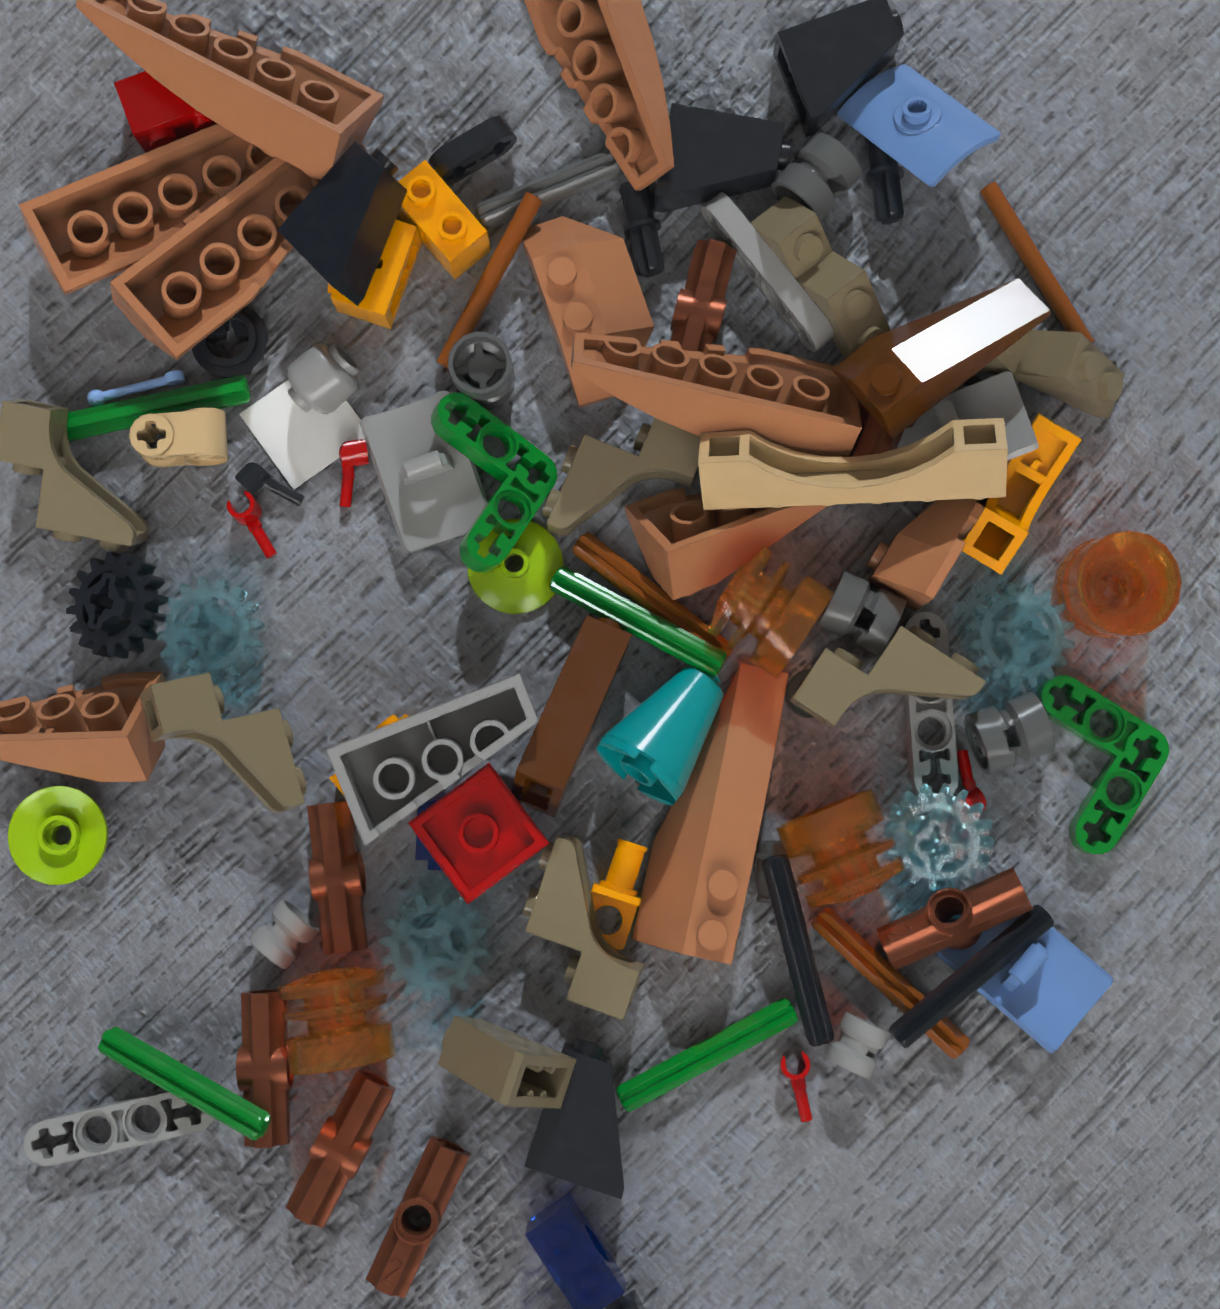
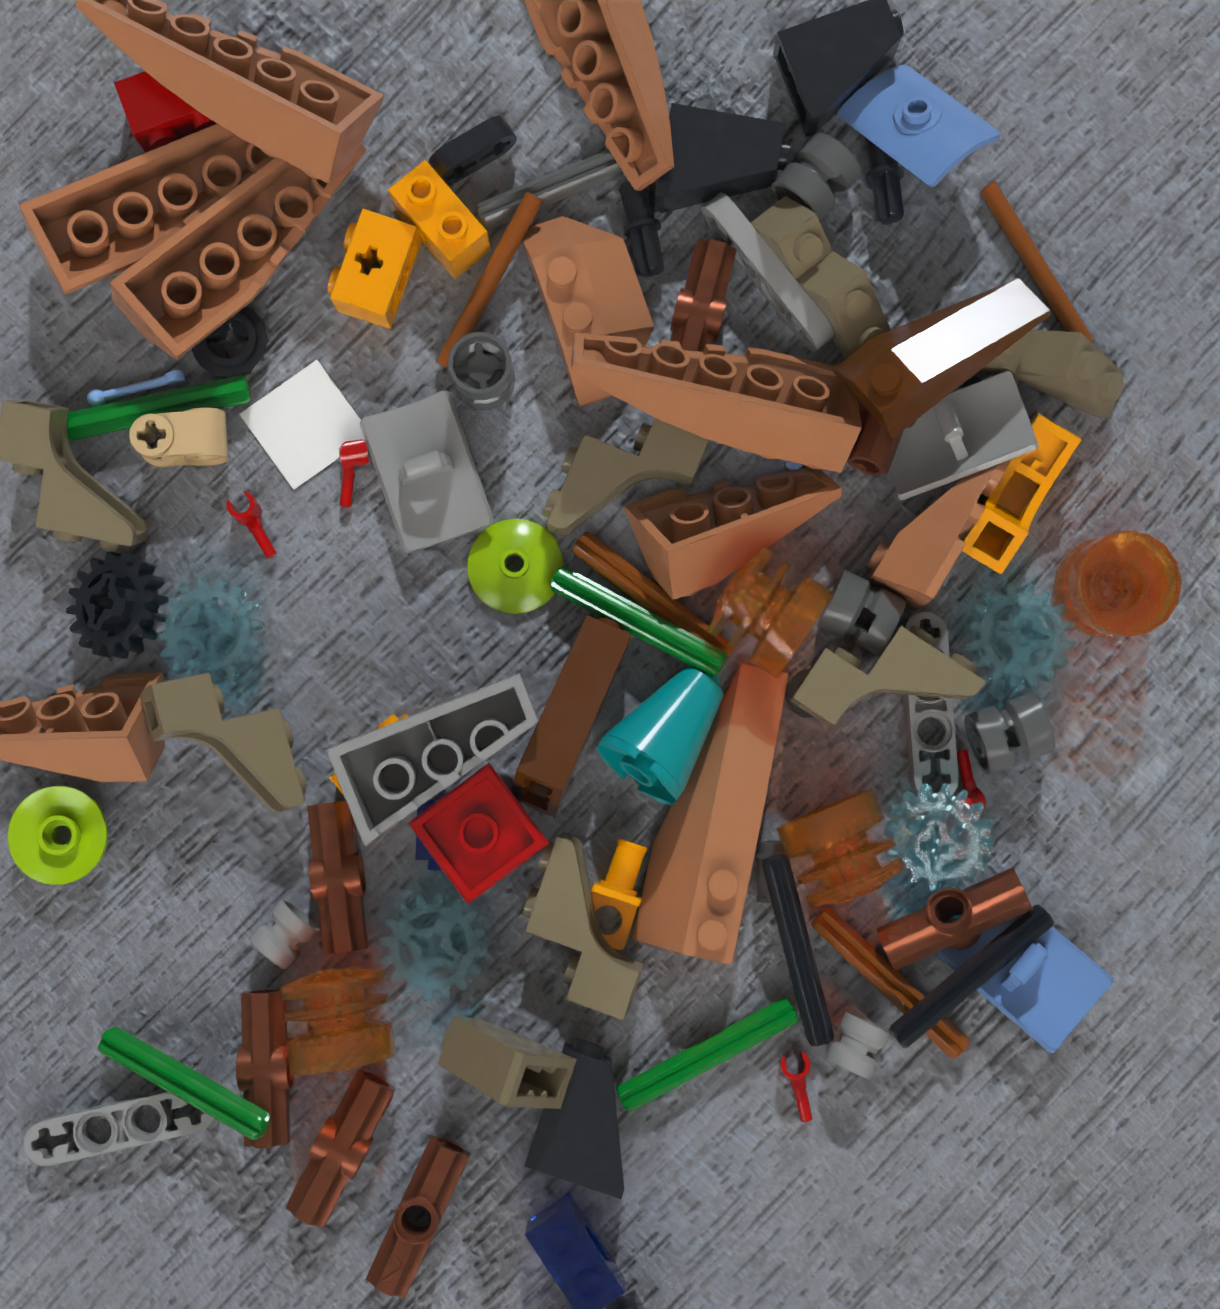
(254, 477): black hand -> none
(323, 377): light grey head -> none
(348, 220): black slope -> none
(513, 483): green beam -> none
(953, 463): tan arch -> none
(1118, 747): green beam -> none

